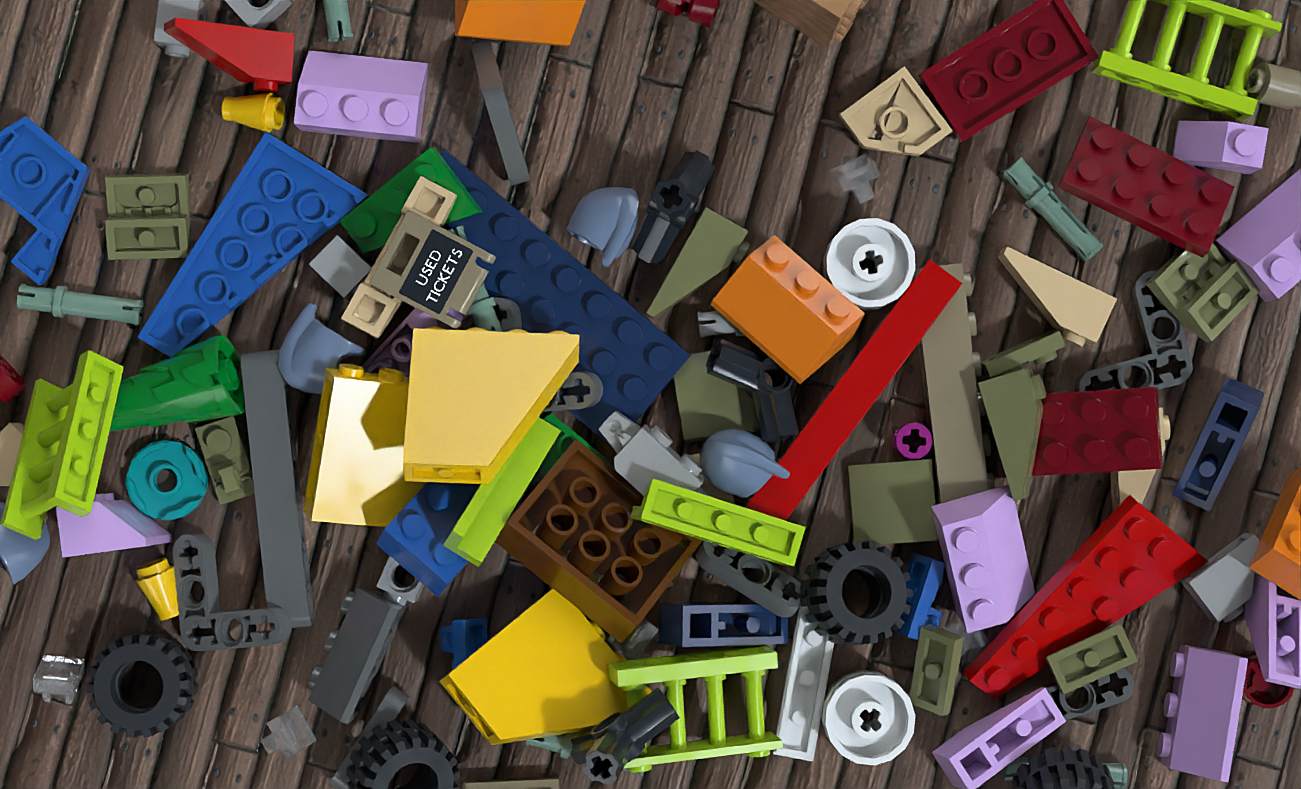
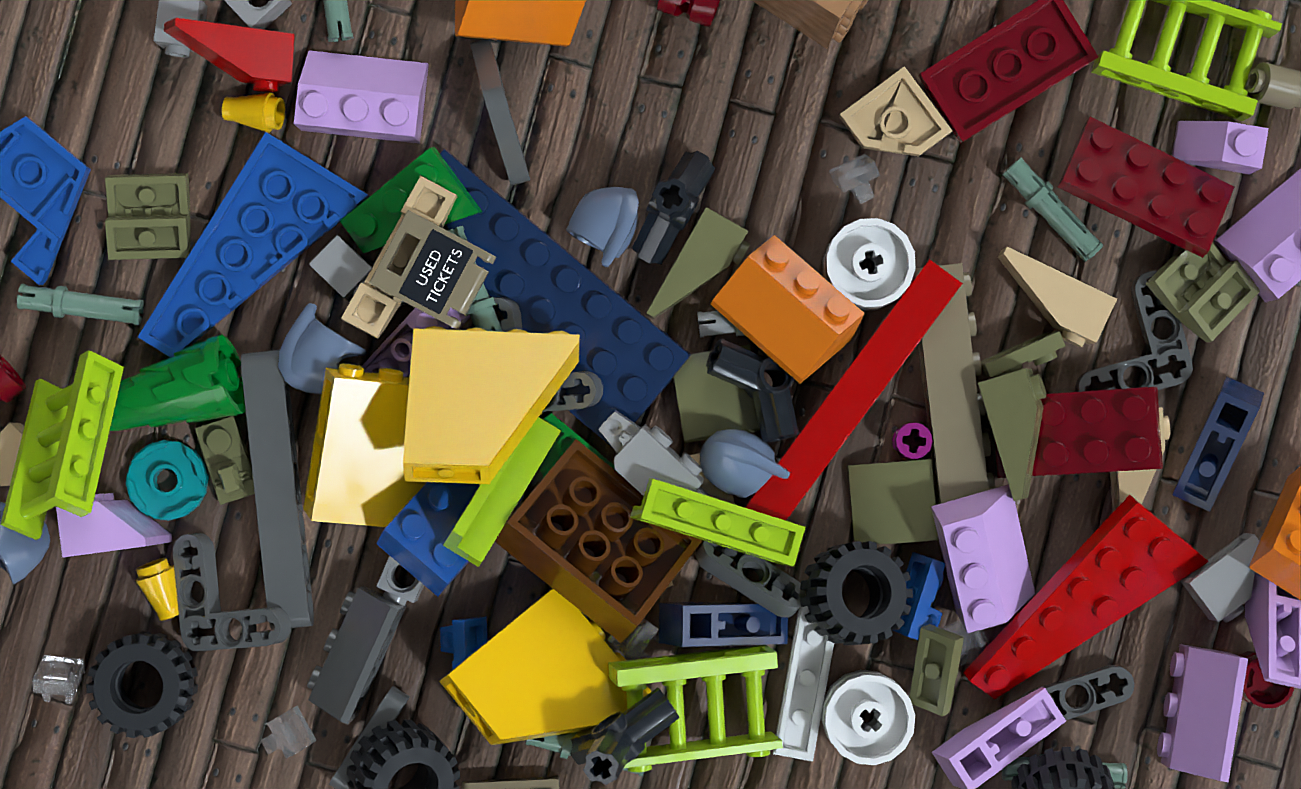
(1091, 659): olive hinge -> none

